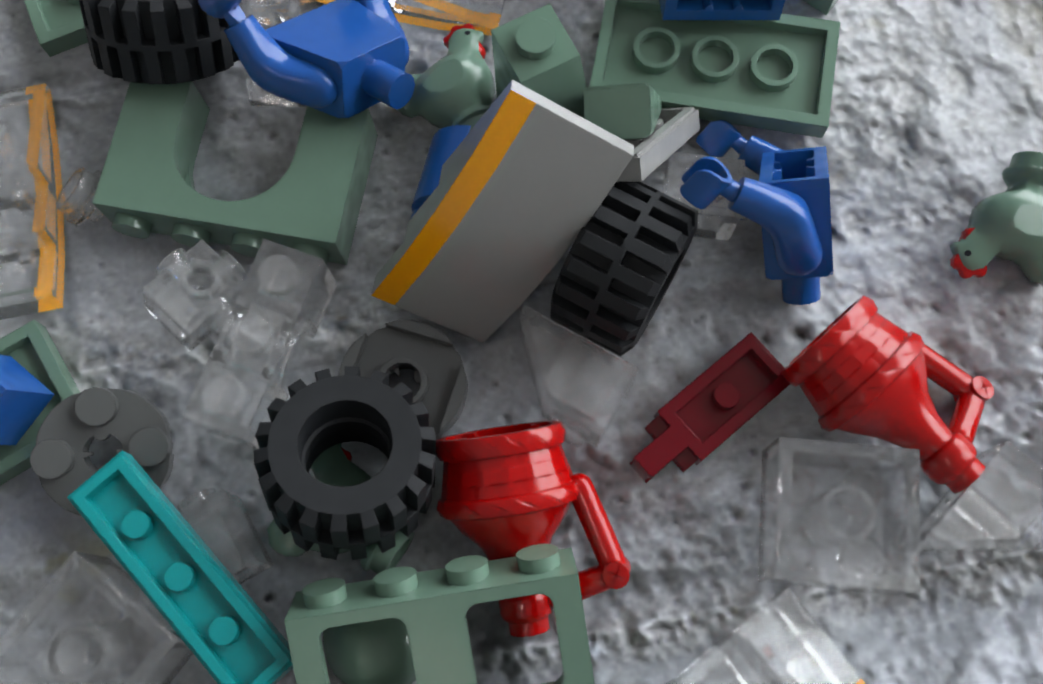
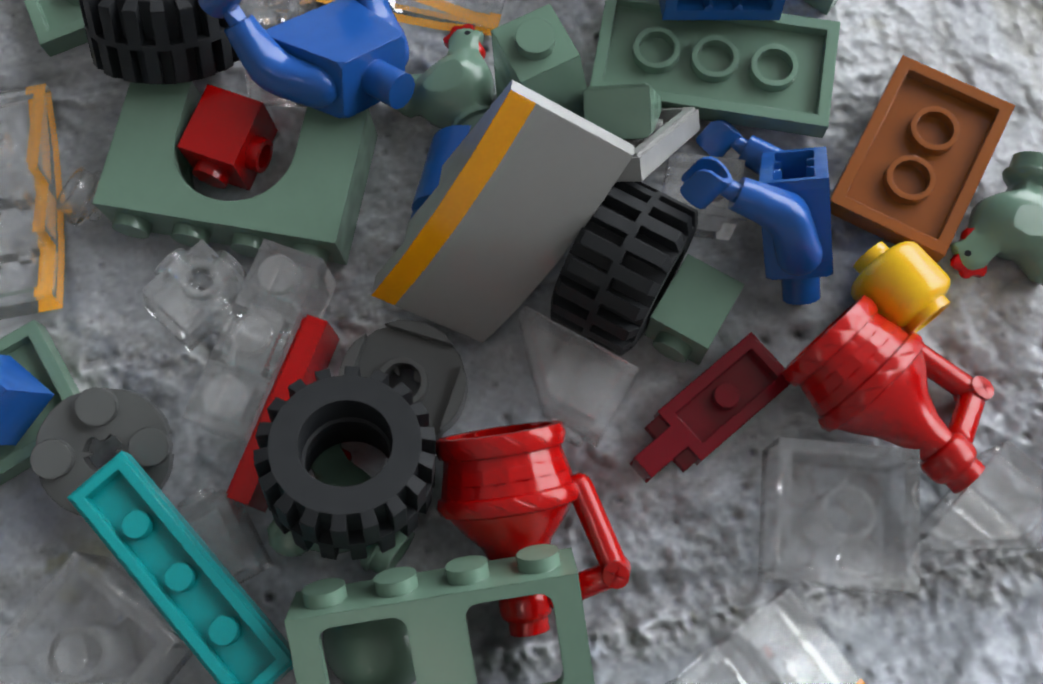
(228, 139): none -> red brick
(308, 353): none -> red tile
(692, 311): none -> sand green brick
(902, 283): none -> yellow head
(920, 158): none -> dark orange plate

